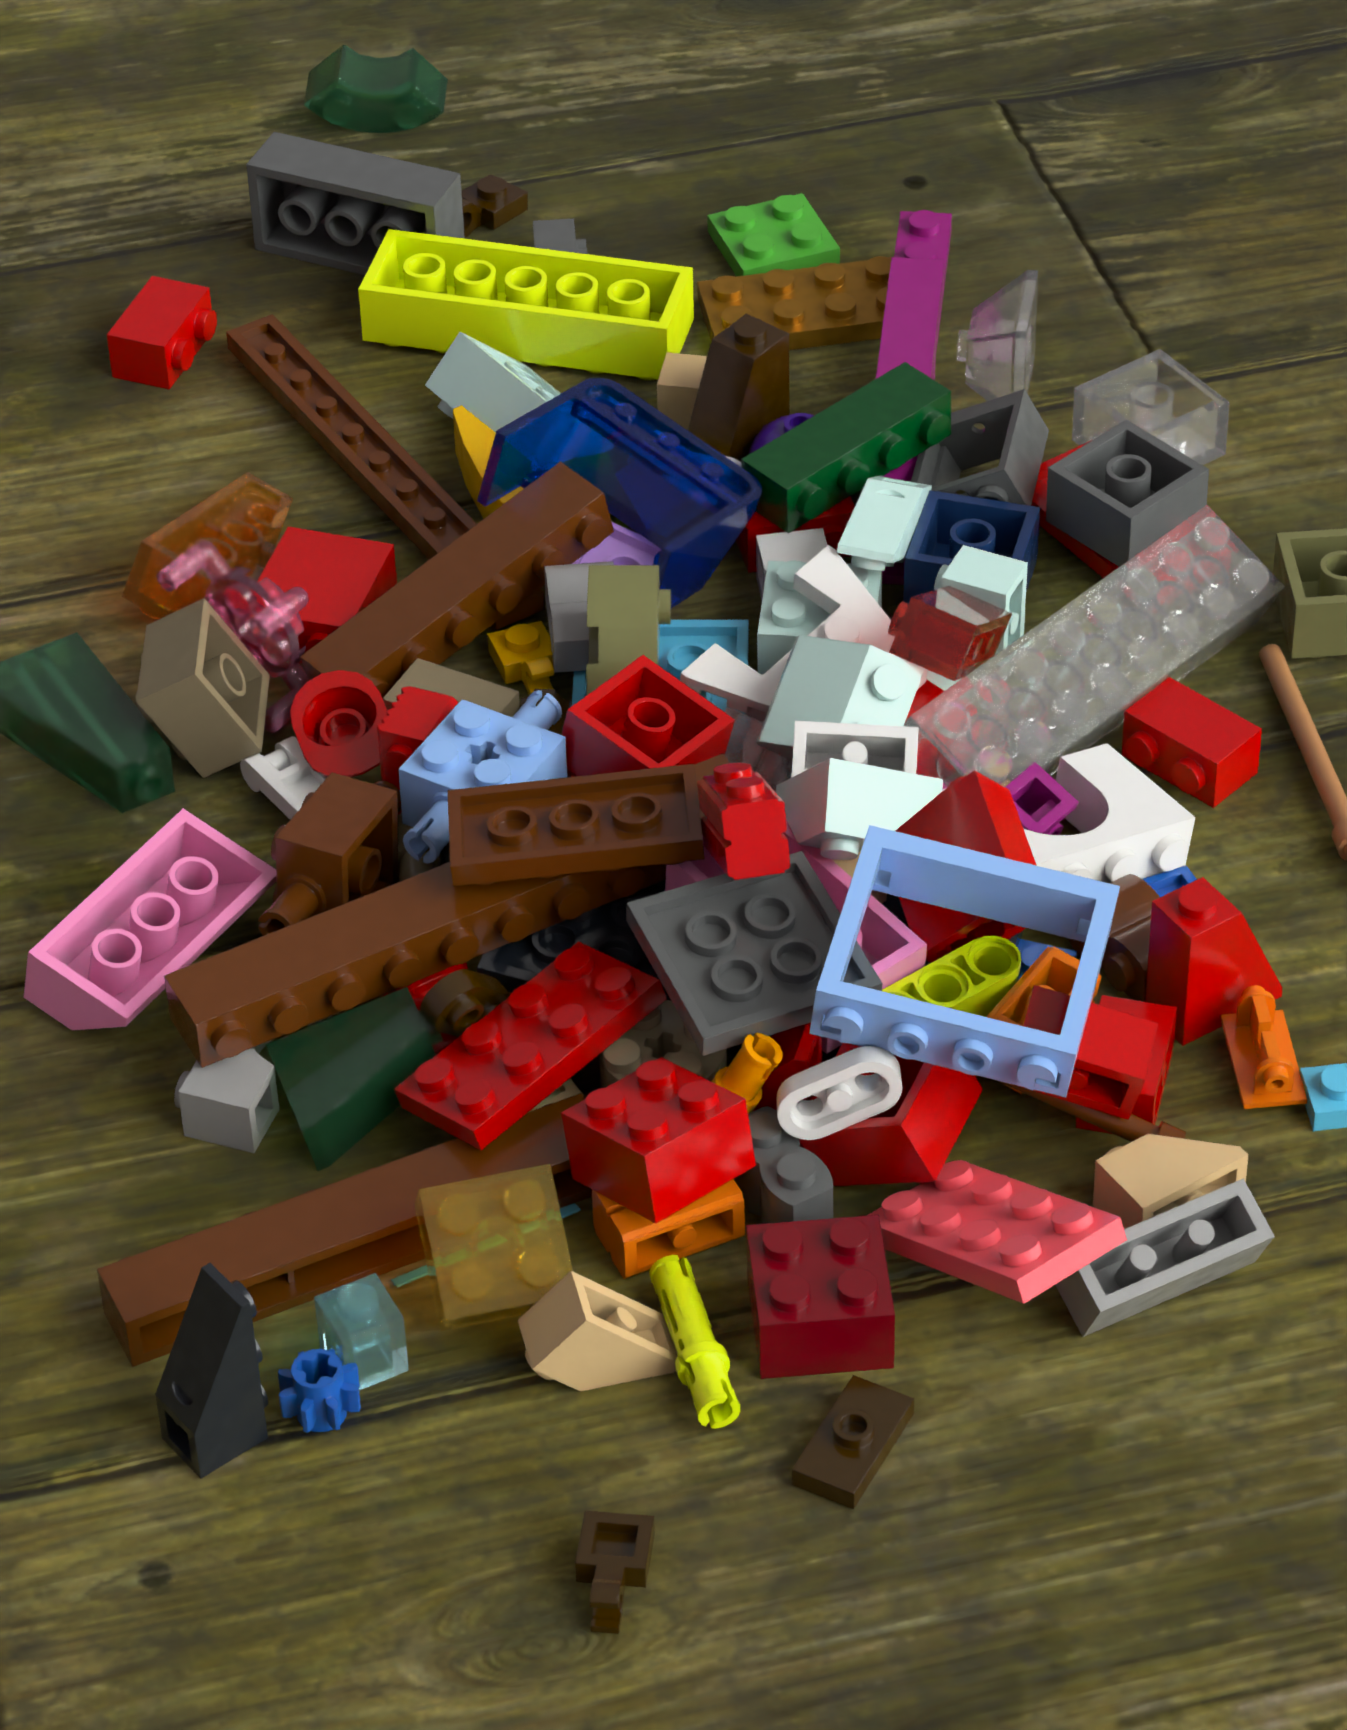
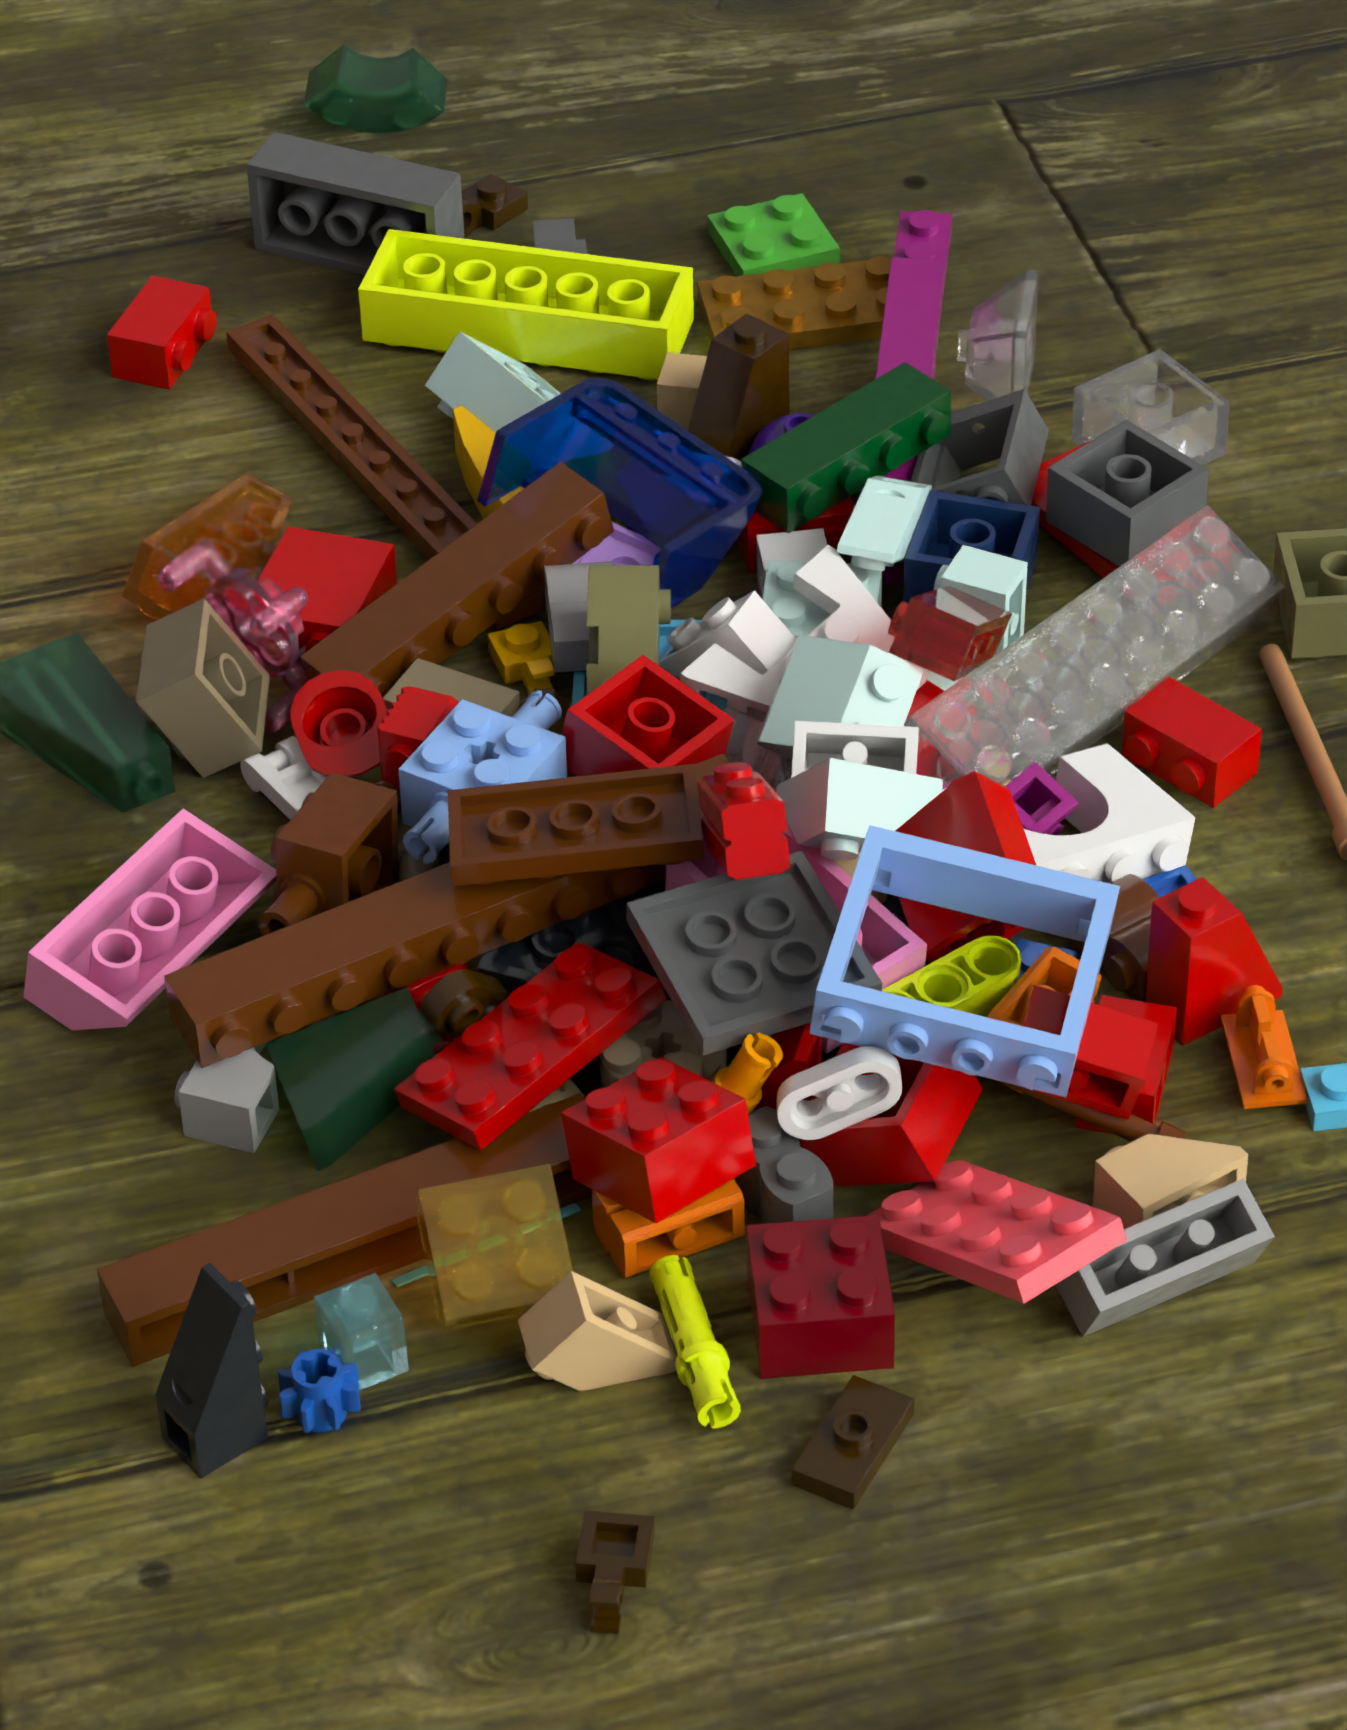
(740, 627): none -> white slope

